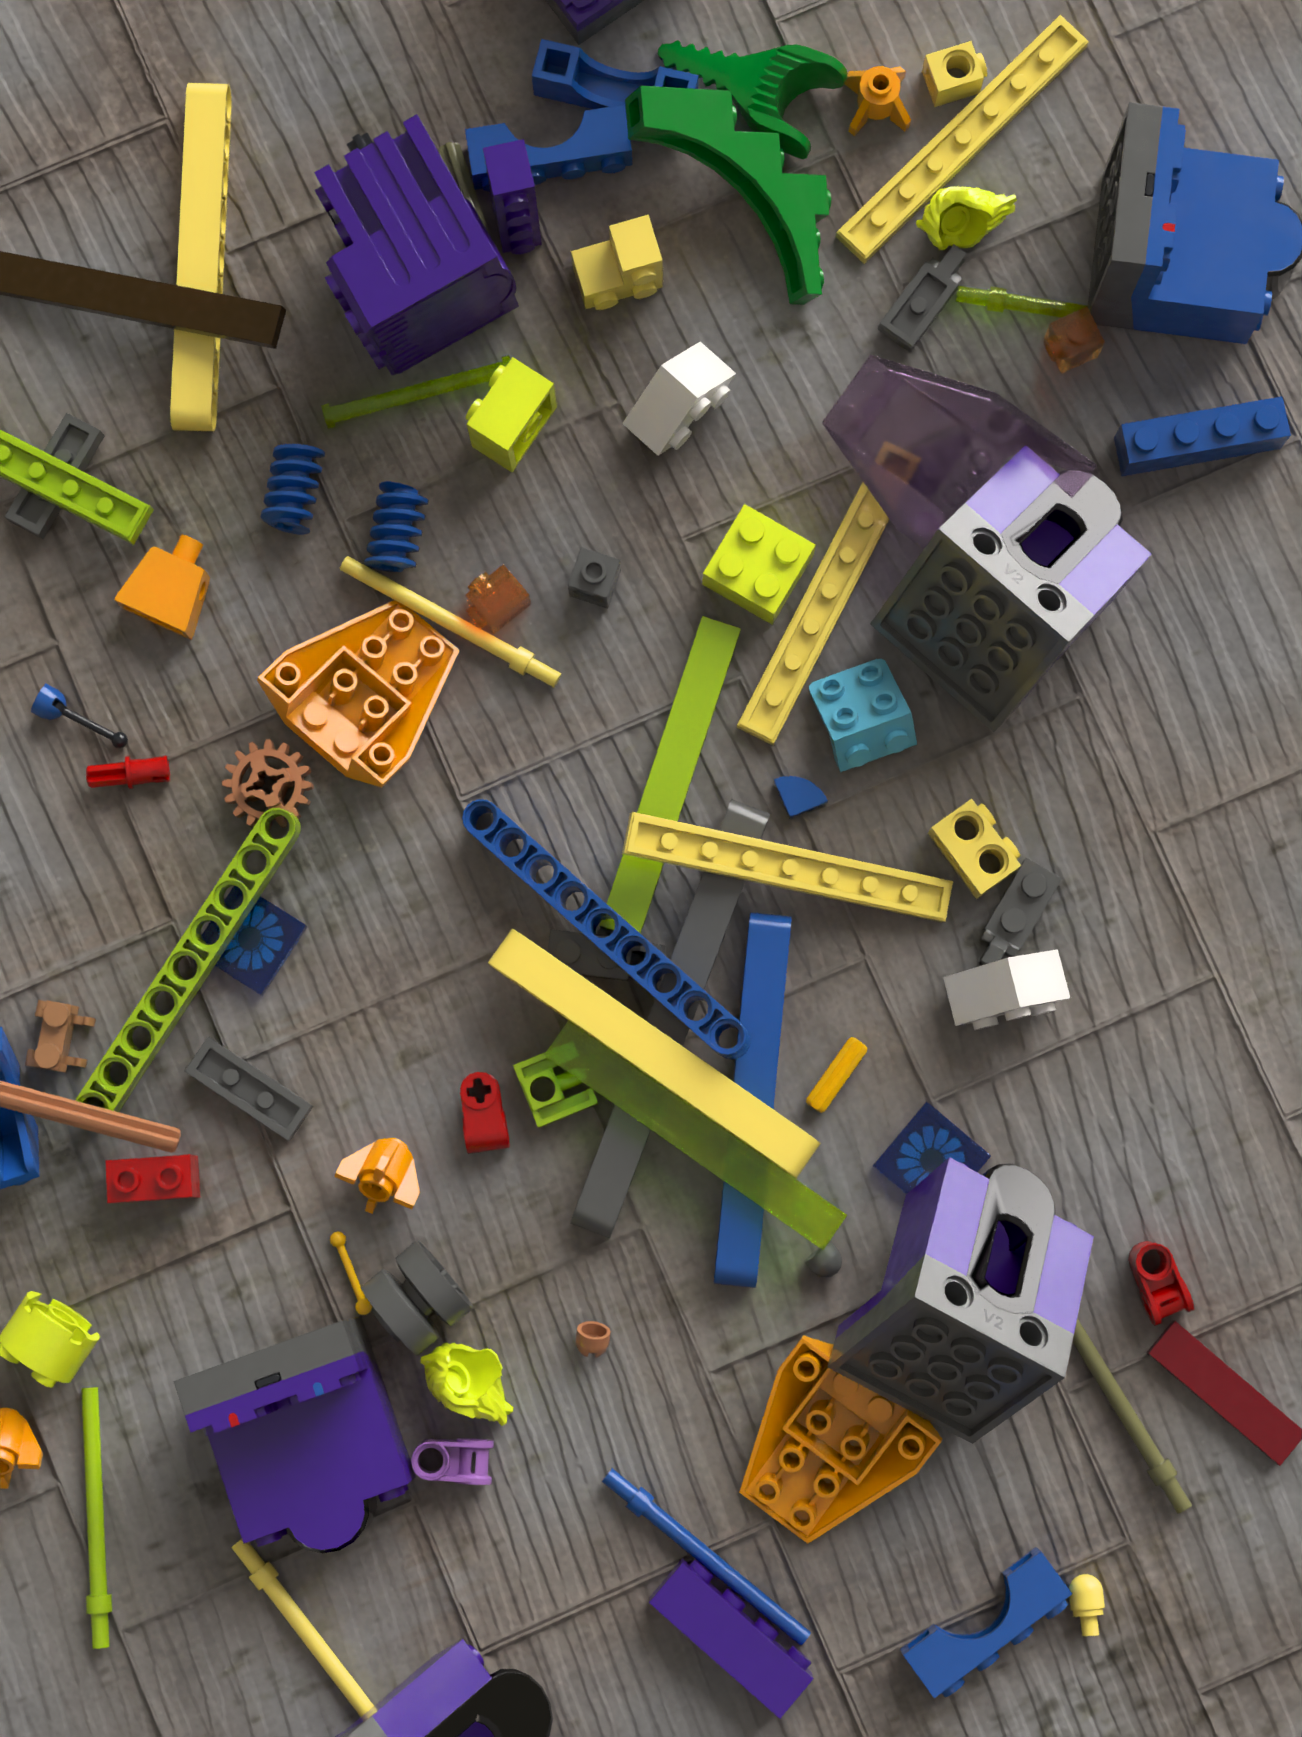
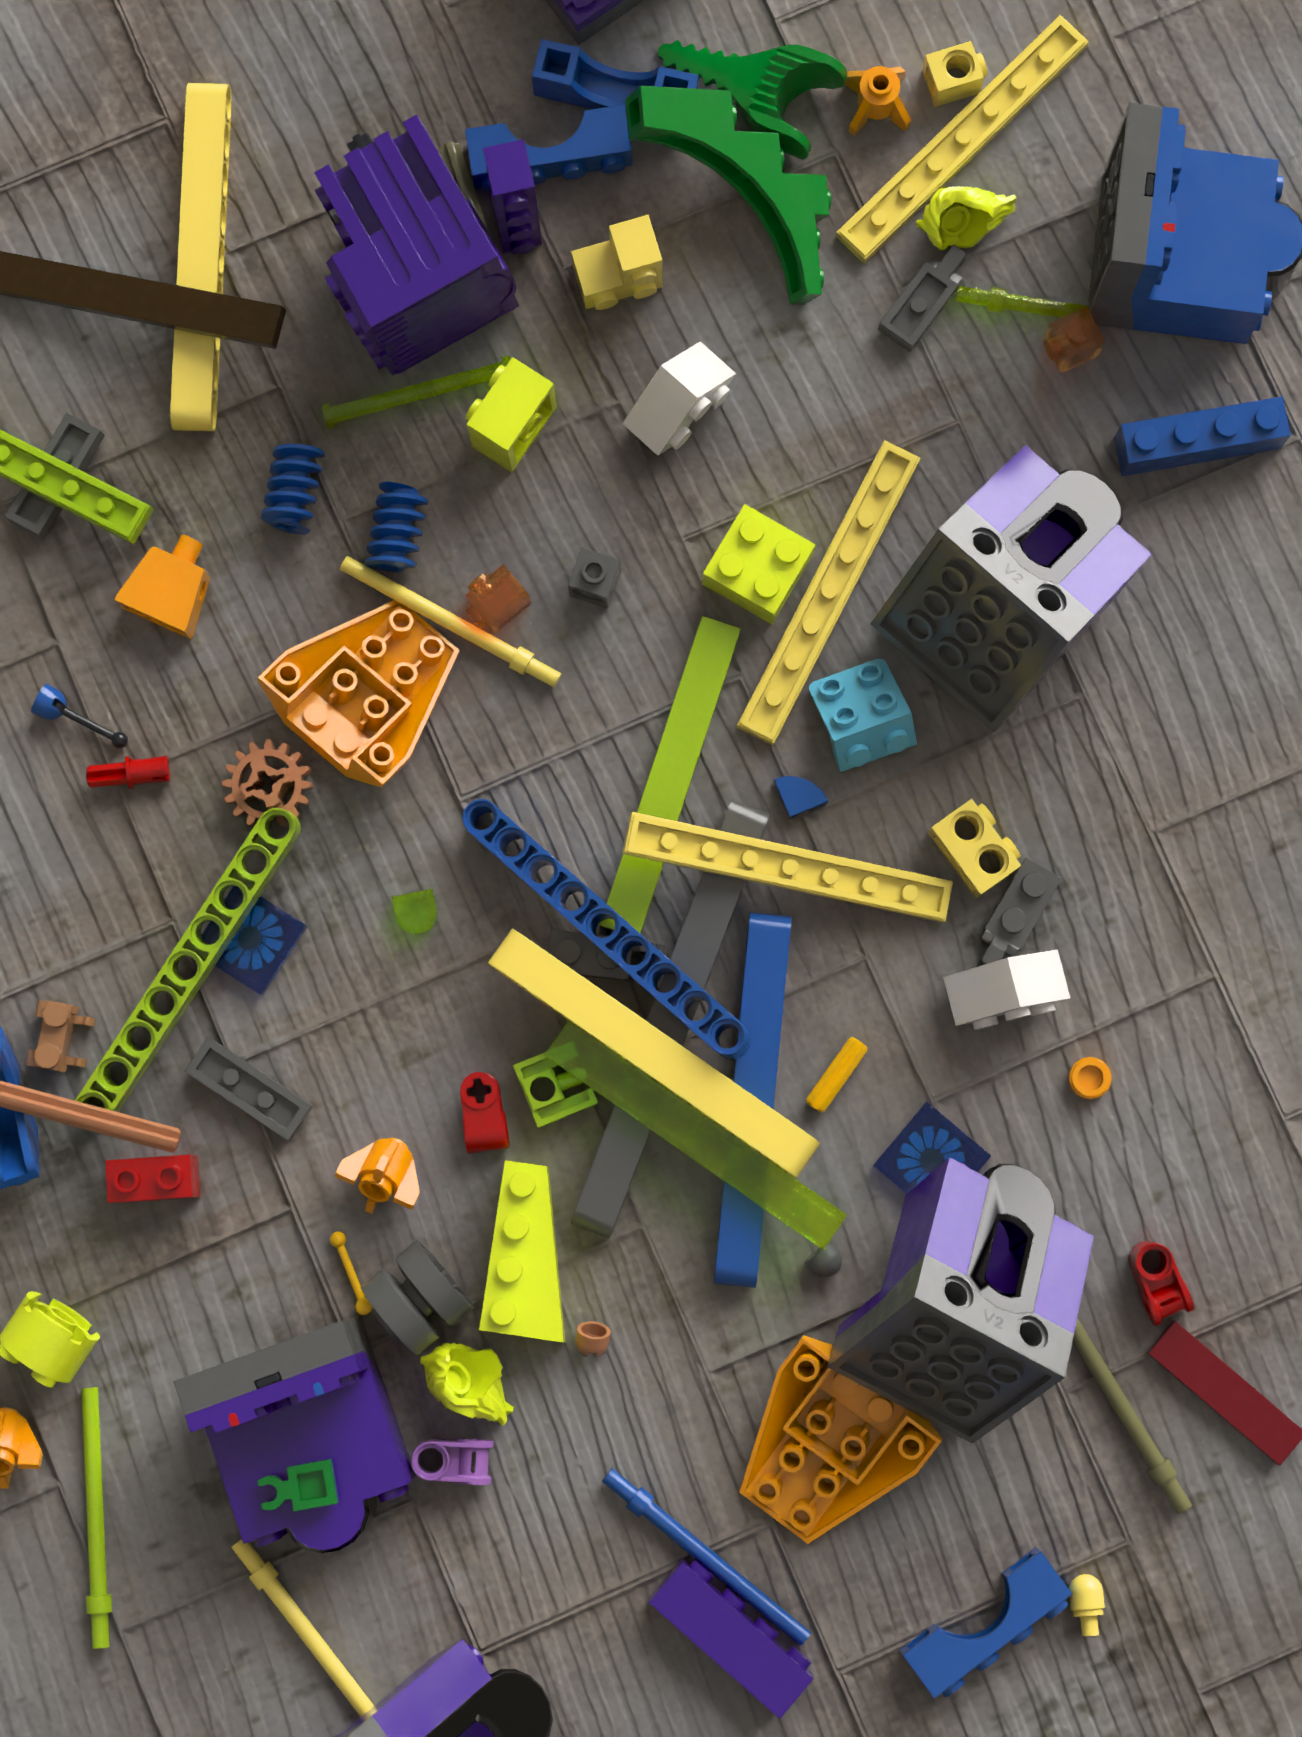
(307, 1485): none -> green plate
(416, 911): none -> clear neon green tile
(523, 1265): none -> neon yellow wedge
(932, 441): clear purple windscreen -> none
(1089, 1078): none -> light orange tile

